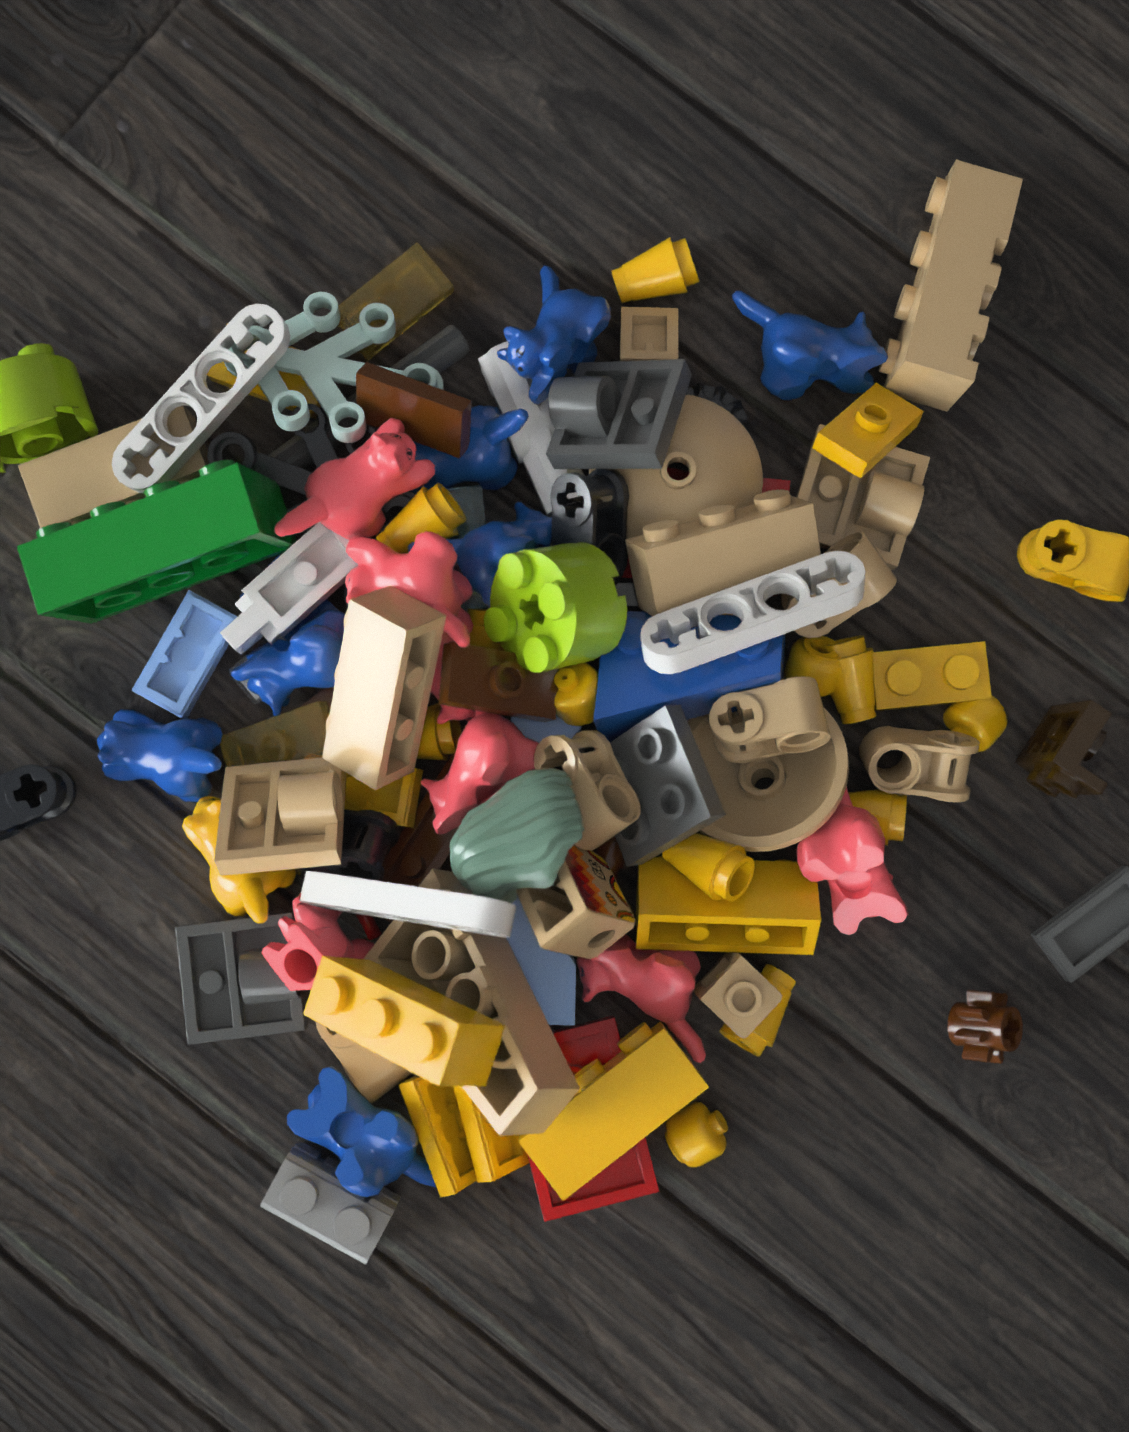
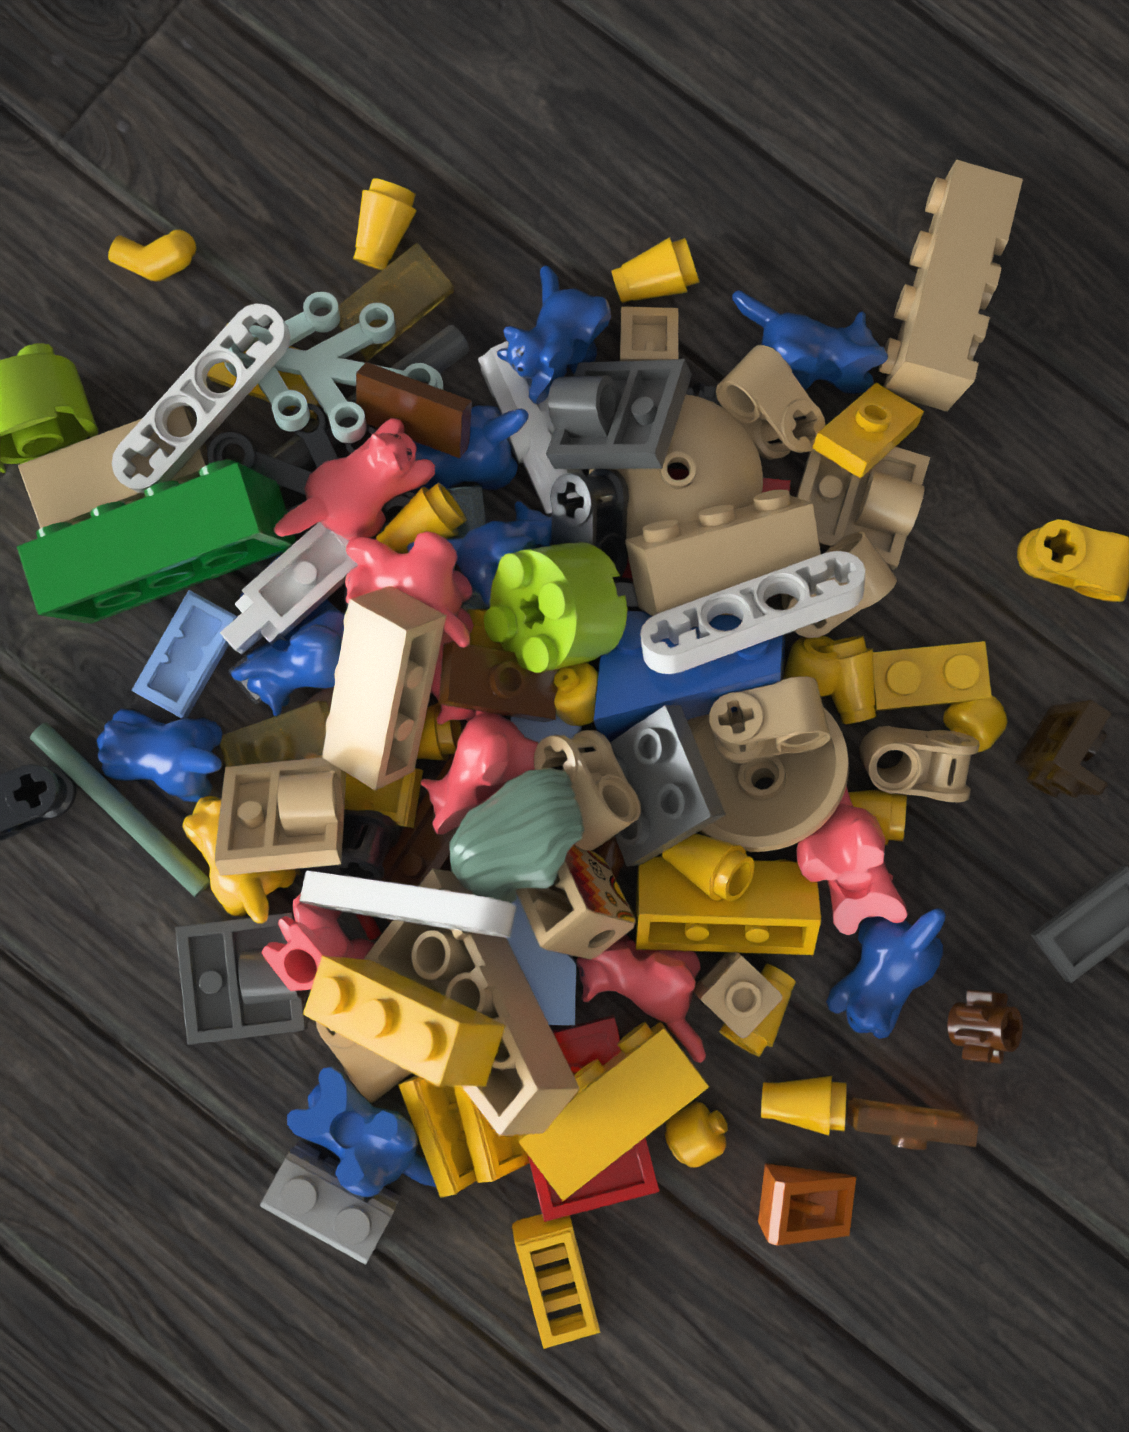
(120, 809): none -> sand green bar
(156, 260): none -> yellow arm
(382, 222): none -> yellow cone
(544, 1243): none -> yellow slope
(766, 400): none -> tan piece
(805, 1204): none -> orange slope
(806, 1103): none -> yellow cone
(891, 966): none -> blue animal
(911, 1125): none -> clear orange plate

